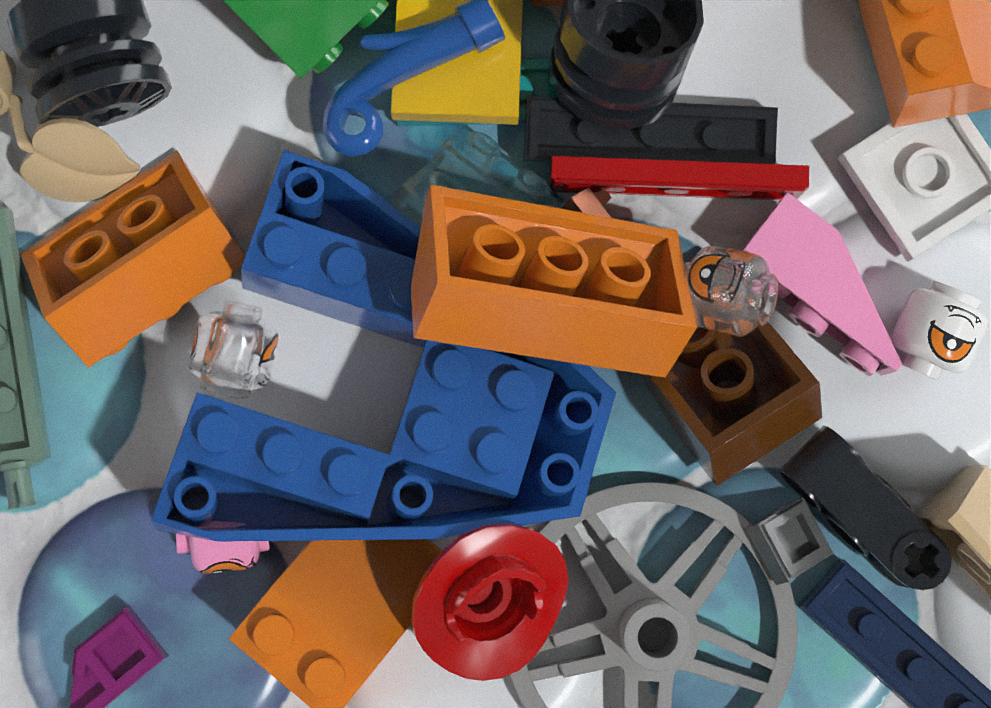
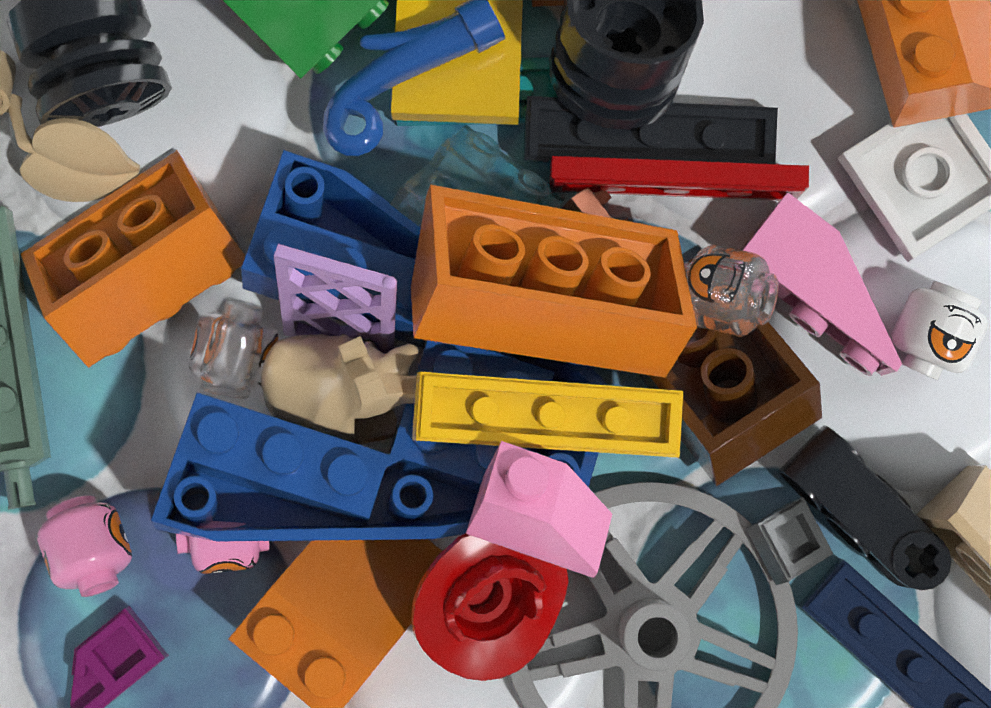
(84, 545): none -> bright pink head
(338, 385): none -> tan piece
(345, 279): none -> lavender window
(540, 510): none -> bright pink slope
(547, 414): none -> yellow tile

